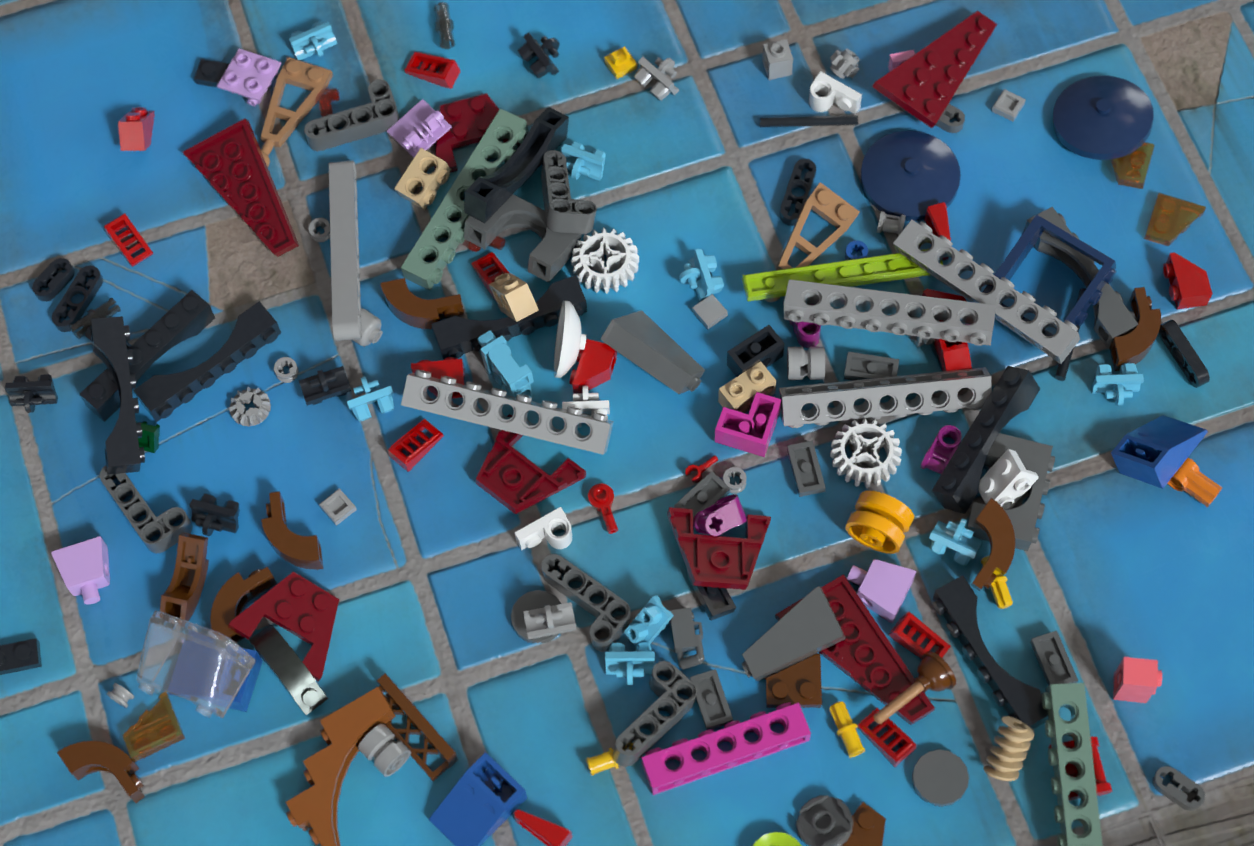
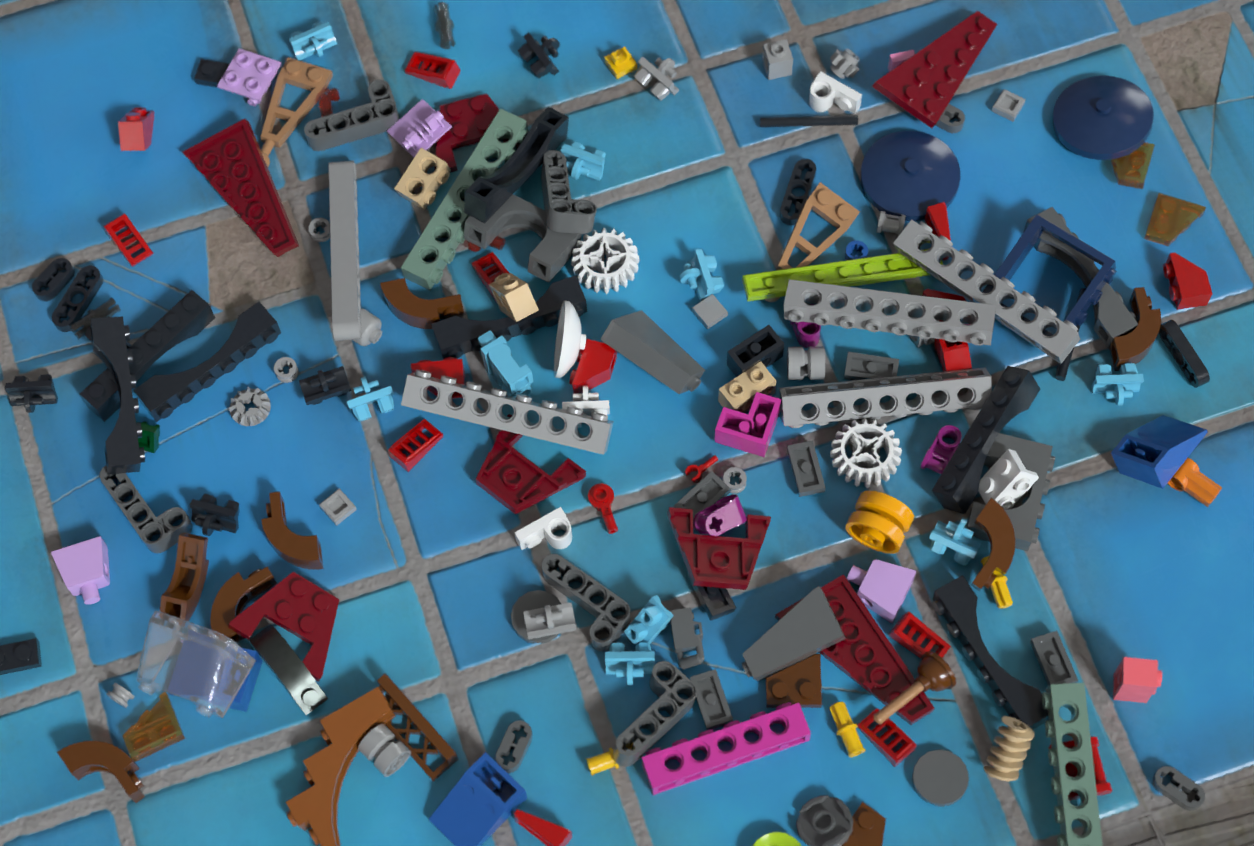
(519, 749): none -> dark grey beam

